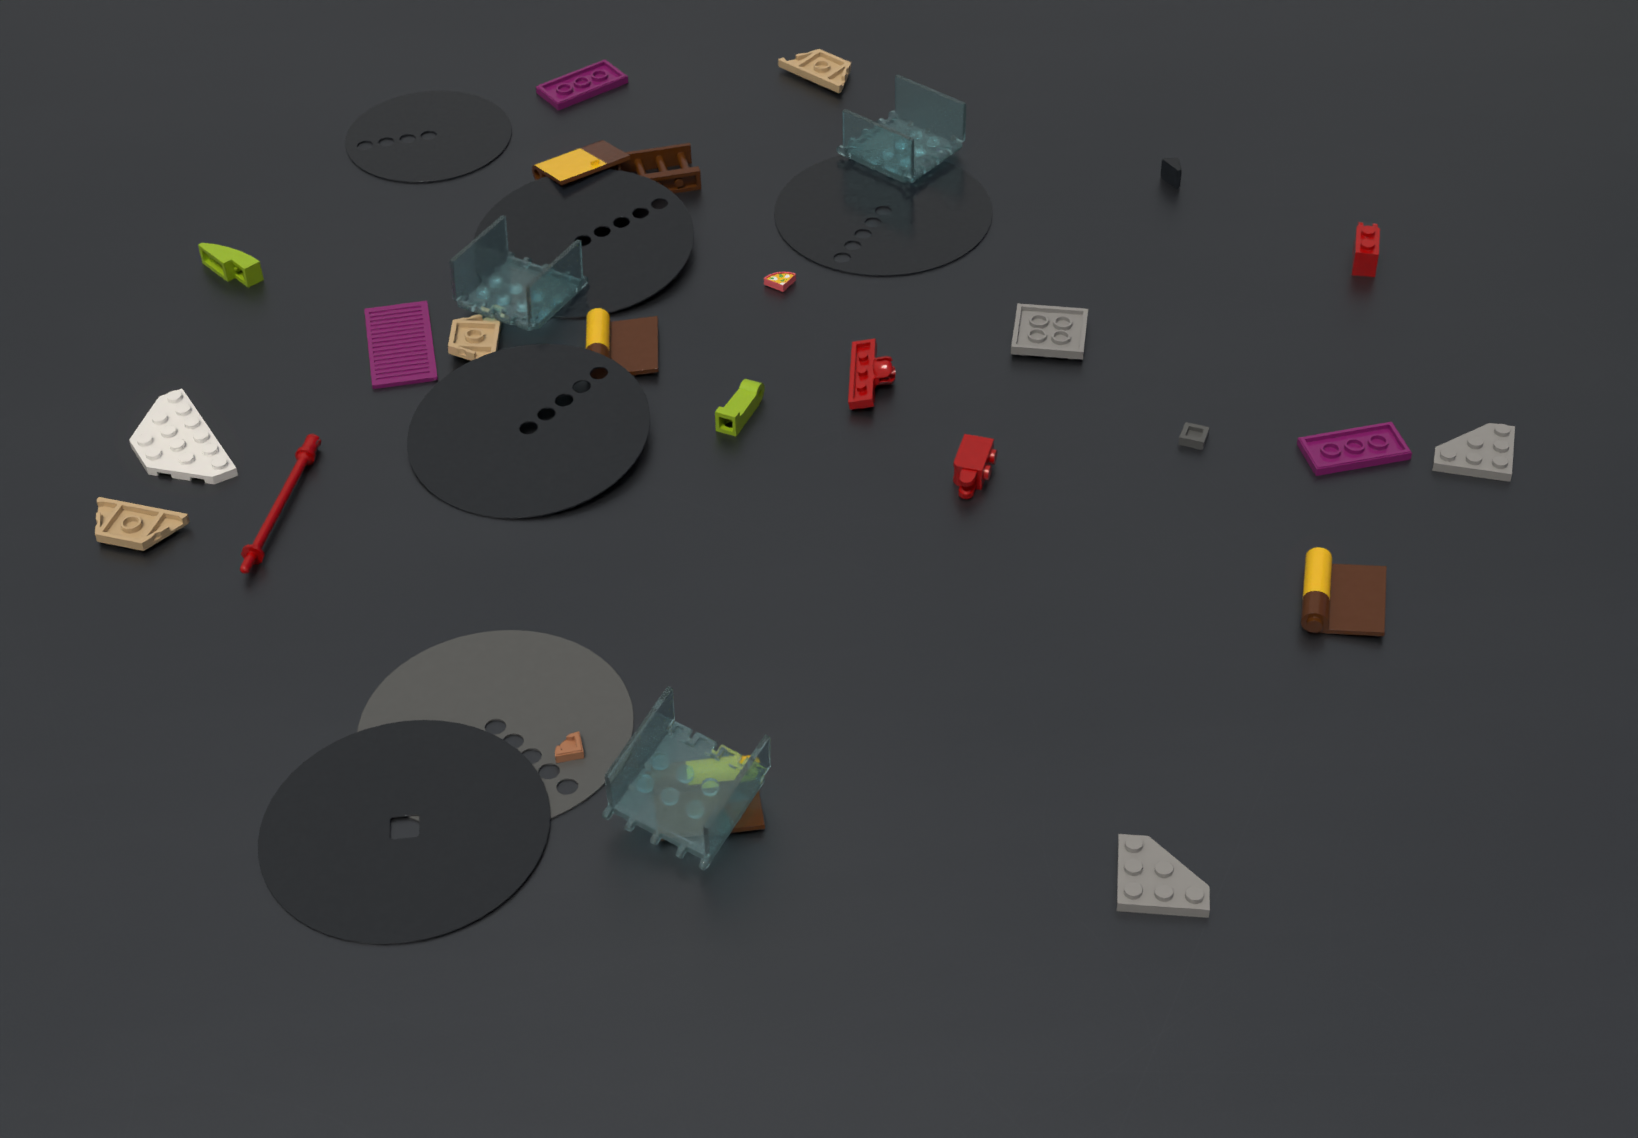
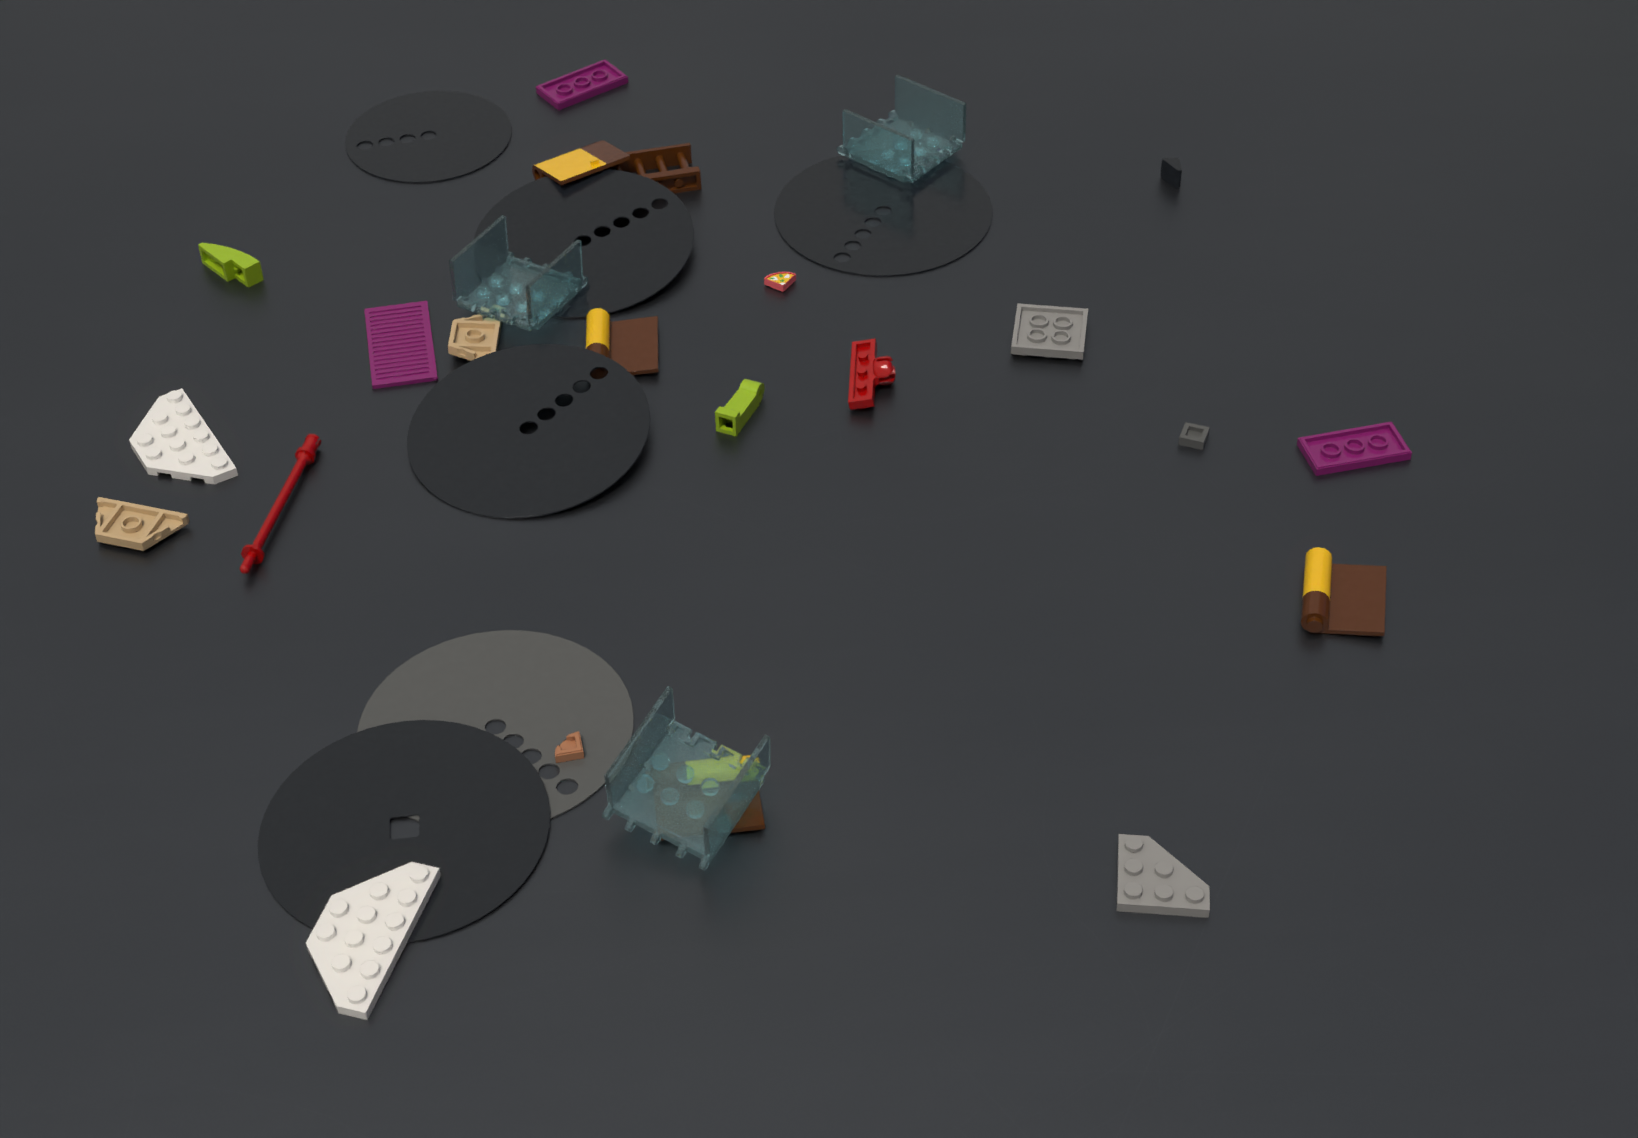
(366, 933): none -> white plate
(819, 68): tan wing -> none
(973, 464): red hinge -> none
(1366, 250): red hinge -> none
(1479, 453): light grey plate -> none

